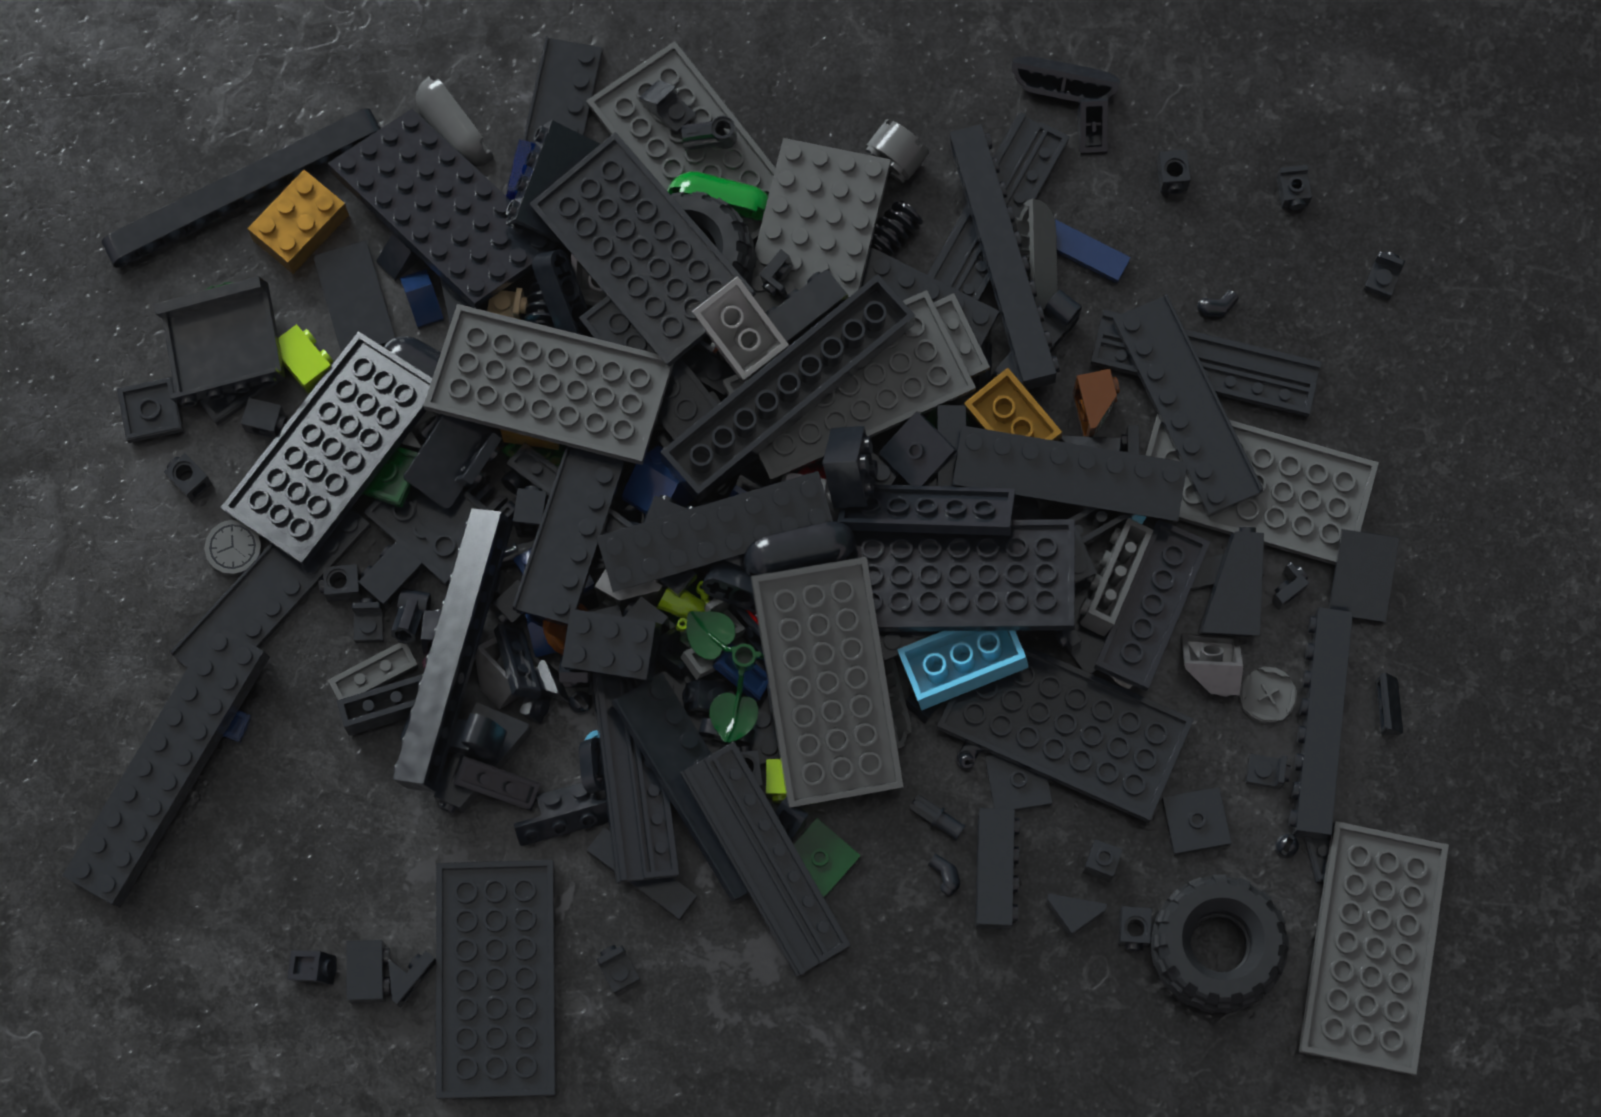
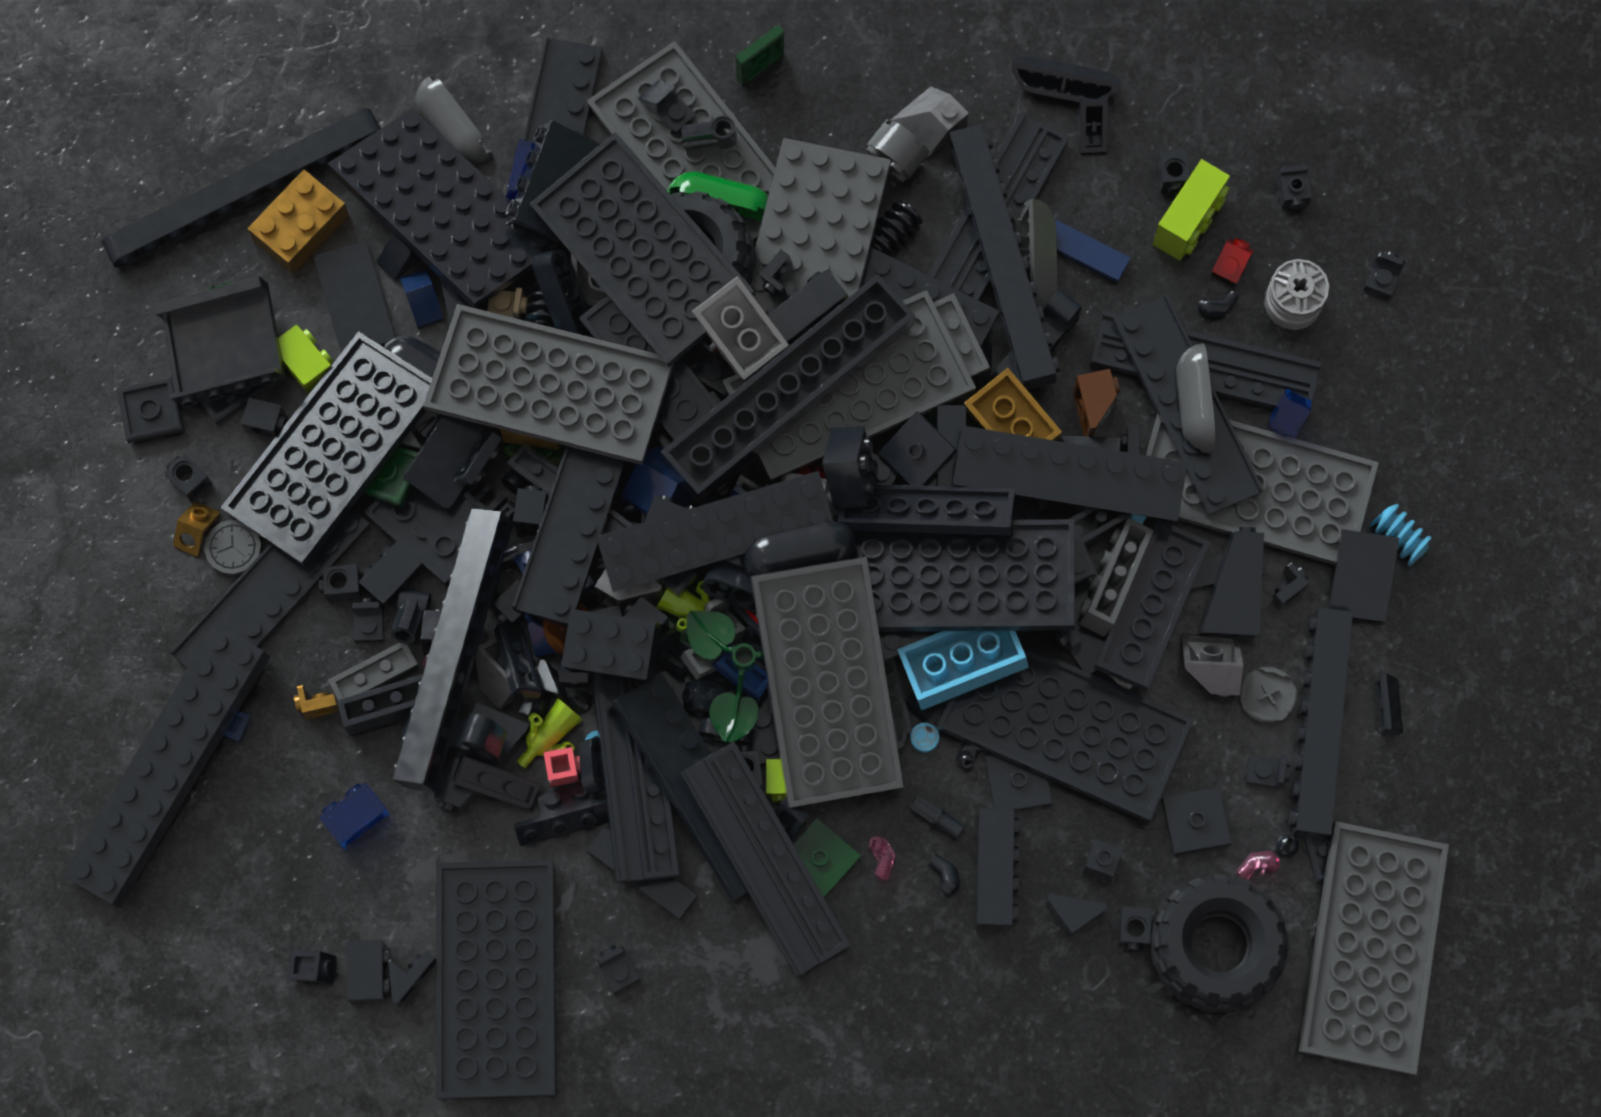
(194, 522): none -> pearl gold bracket
(320, 705): none -> pearl gold bracket
(353, 814): none -> clear blue brick
(547, 732): none -> lime piece
(562, 767): none -> coral brick
(760, 55): none -> dark green plate
(884, 855): none -> clear pink arm
(924, 737): none -> medium azure tile
(933, 118): none -> flat silver slope
(1192, 210): none -> lime brick
(1196, 398): none -> dark grey brick
(1233, 259): none -> red bracket
(1256, 860): none -> clear pink arm
(1290, 413): none -> clear blue brick
(1292, 308): none -> light grey wheel
(1409, 540): none -> medium azure piece

